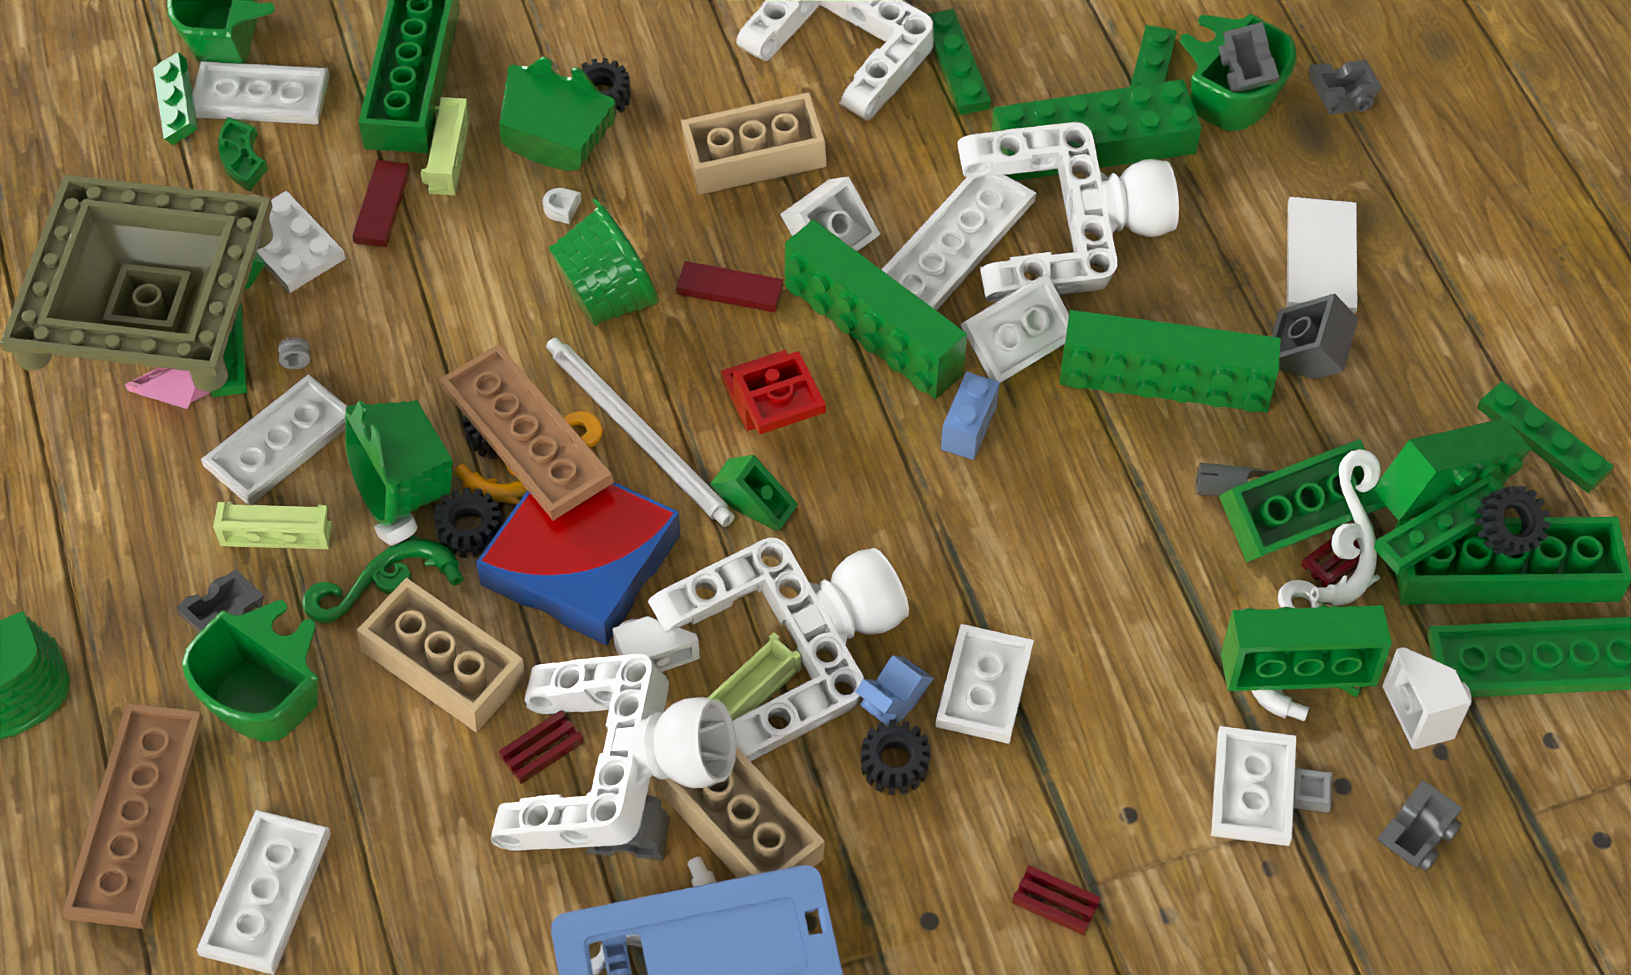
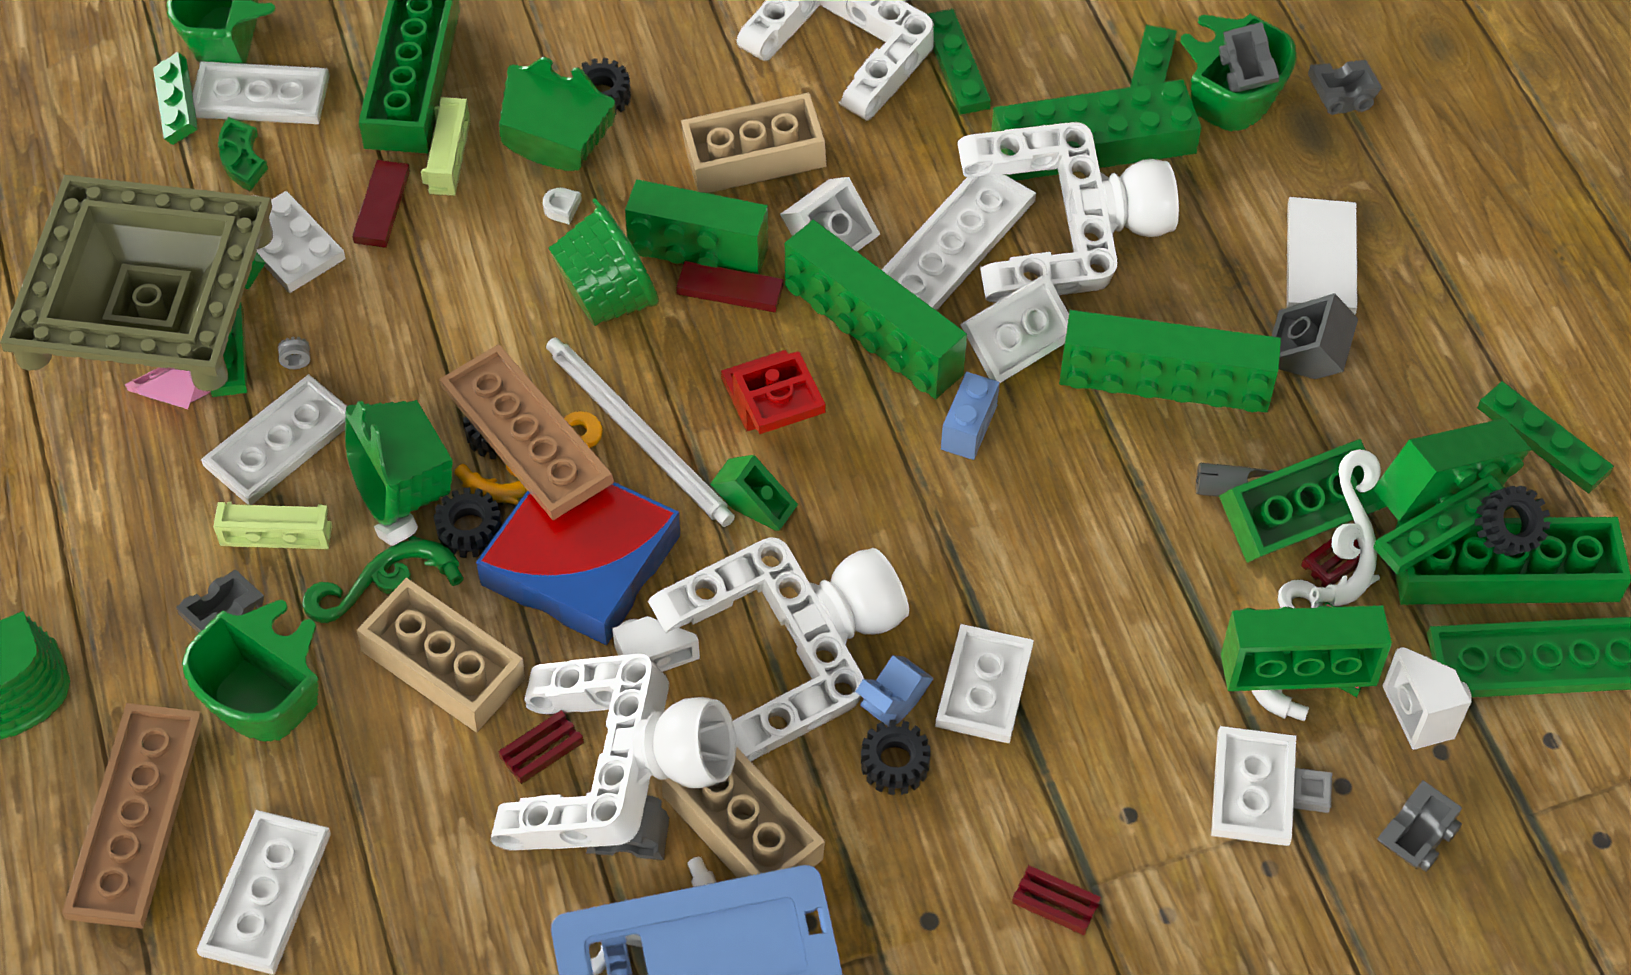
(696, 227): none -> green brick
(758, 678): yellowish green container -> none

